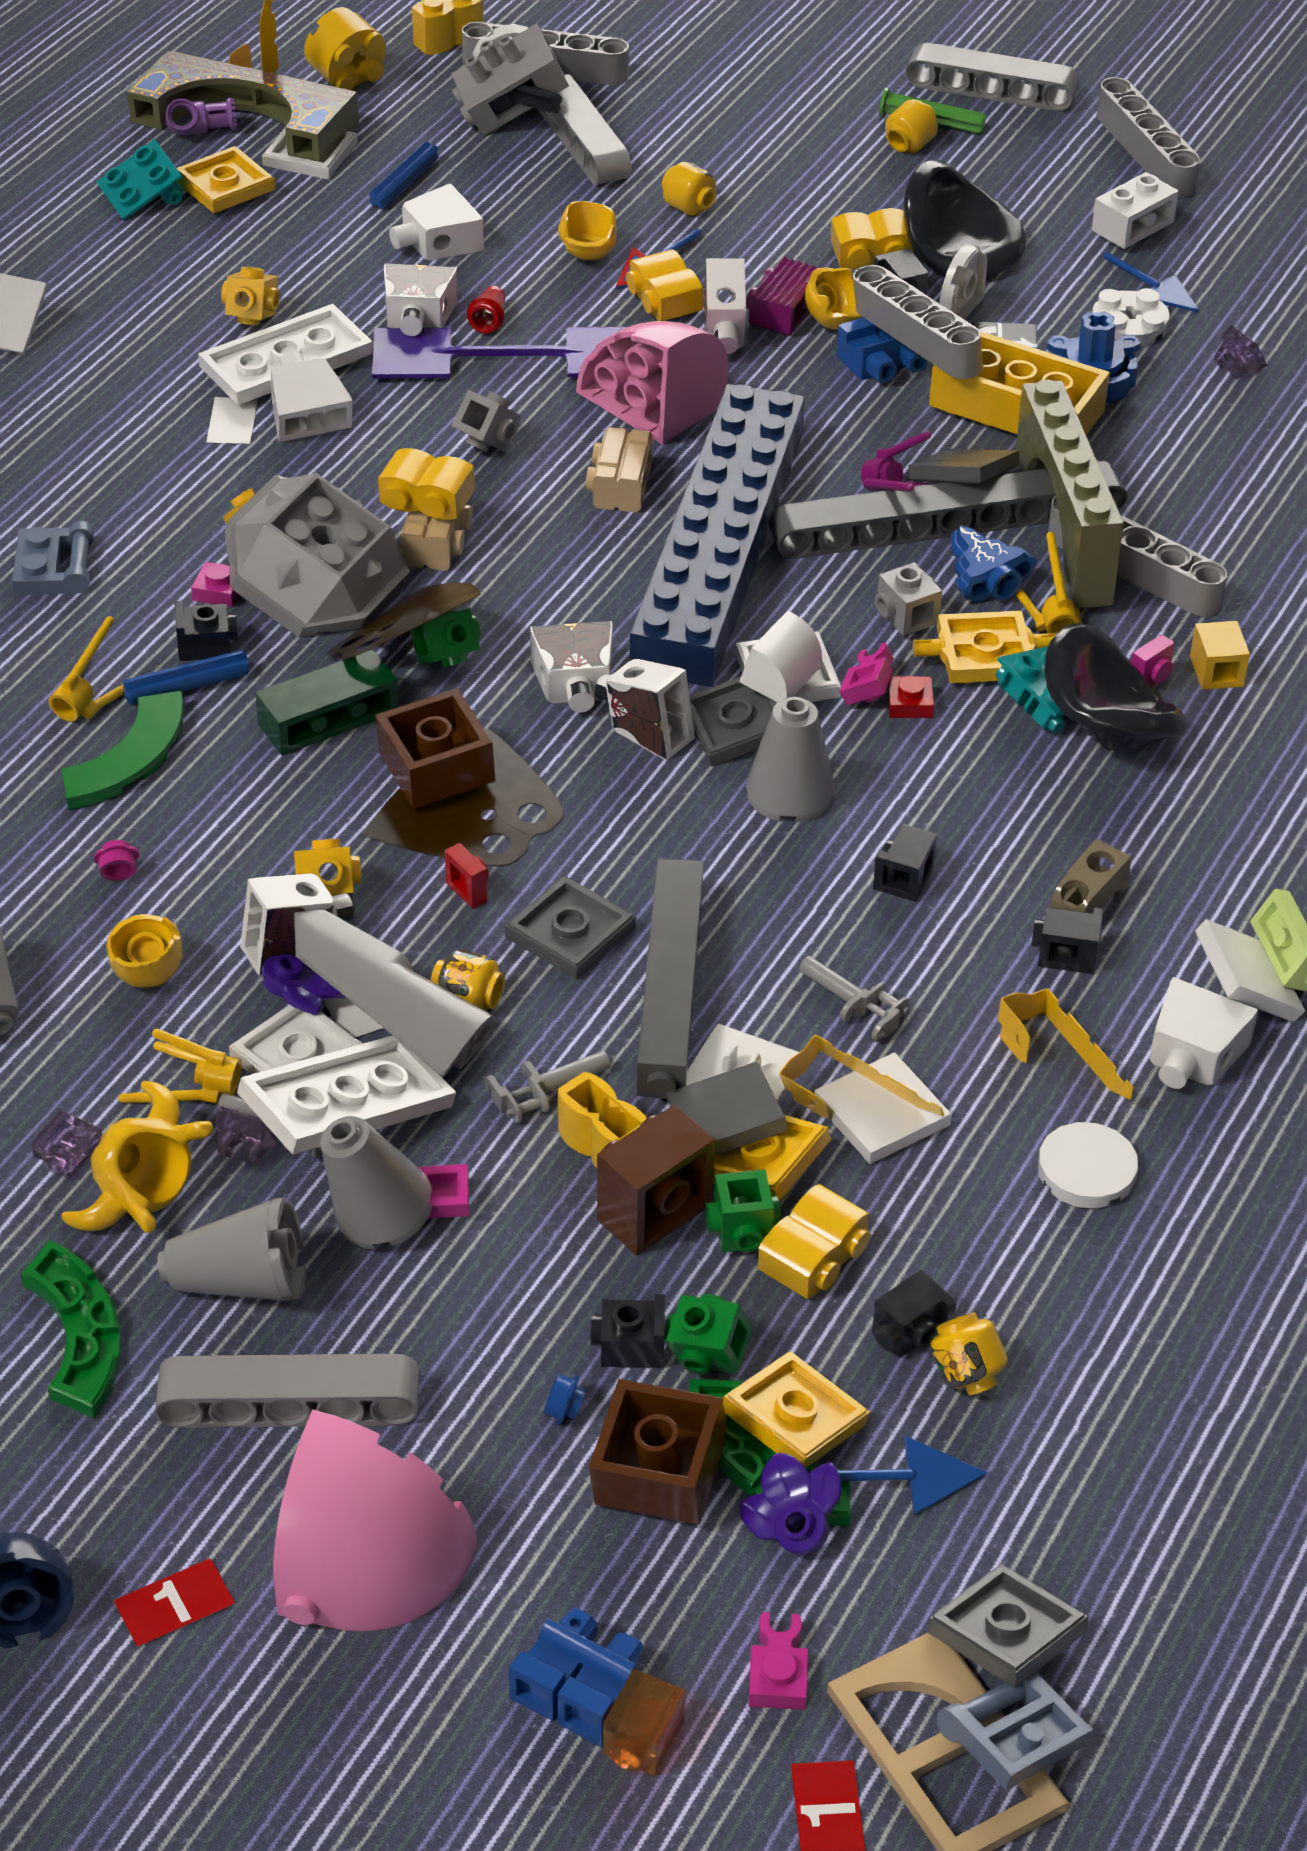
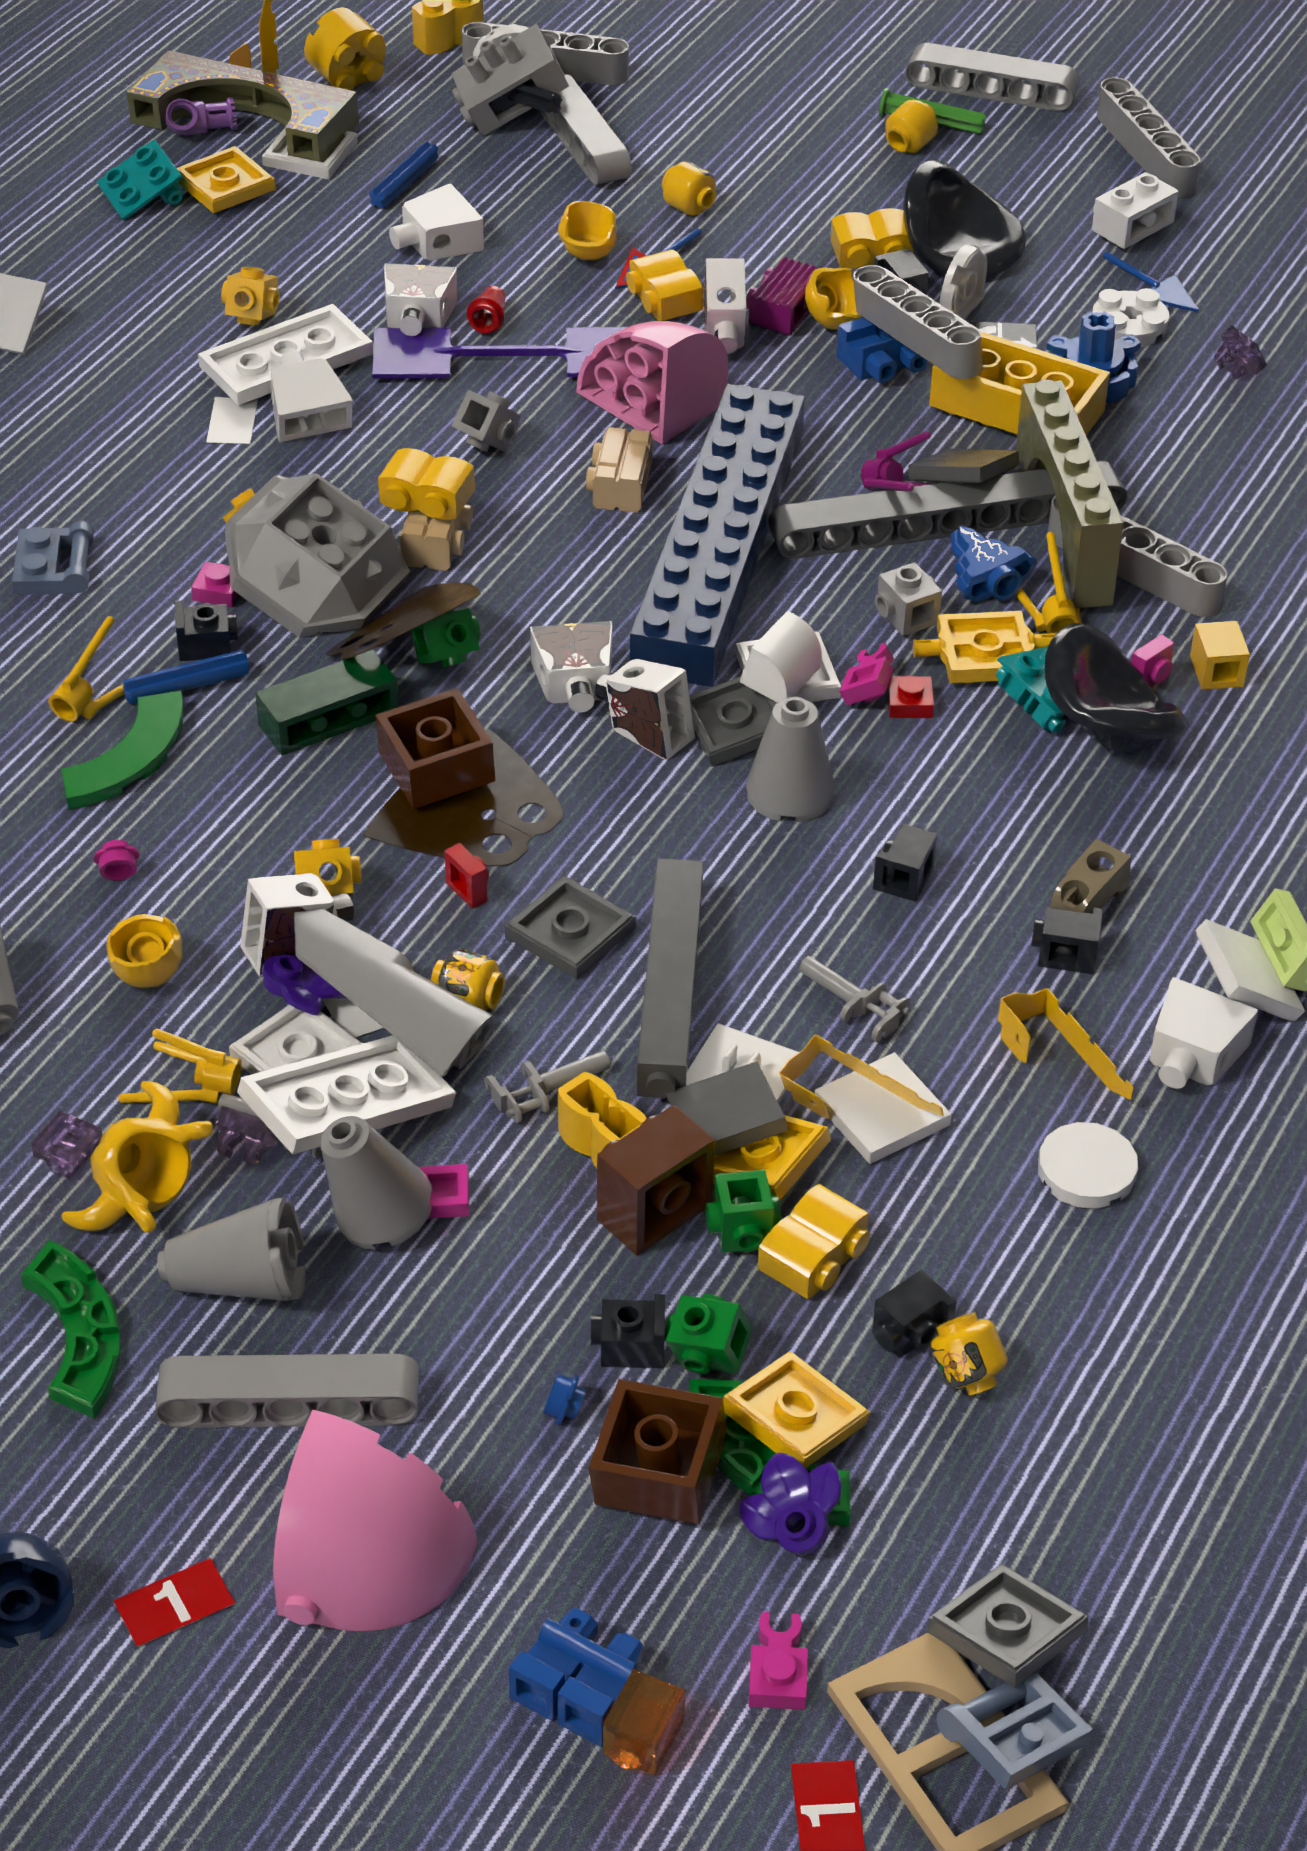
(930, 1474): blue piece -> none

